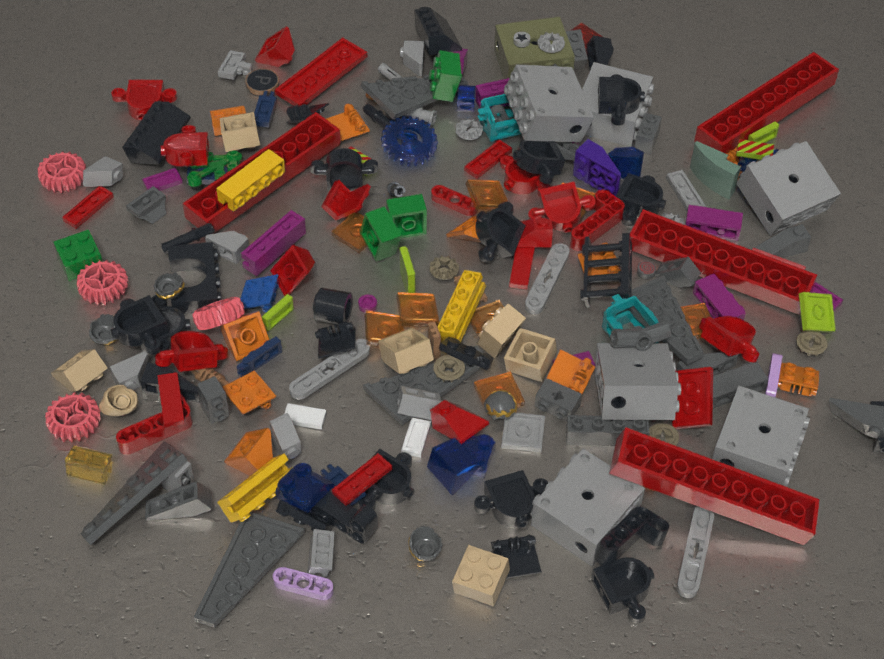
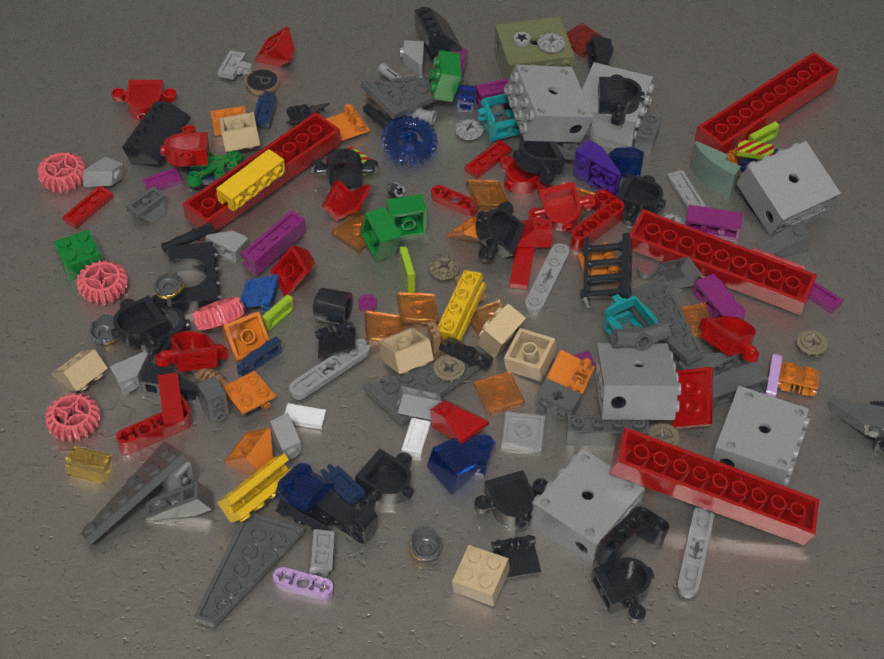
(122, 399): tan hair -> none
(321, 73): red plate -> none
(361, 479): red tile -> none
(500, 405): dark grey hair -> none
(577, 44): dark grey brick -> none
(817, 312): lime tile -> none

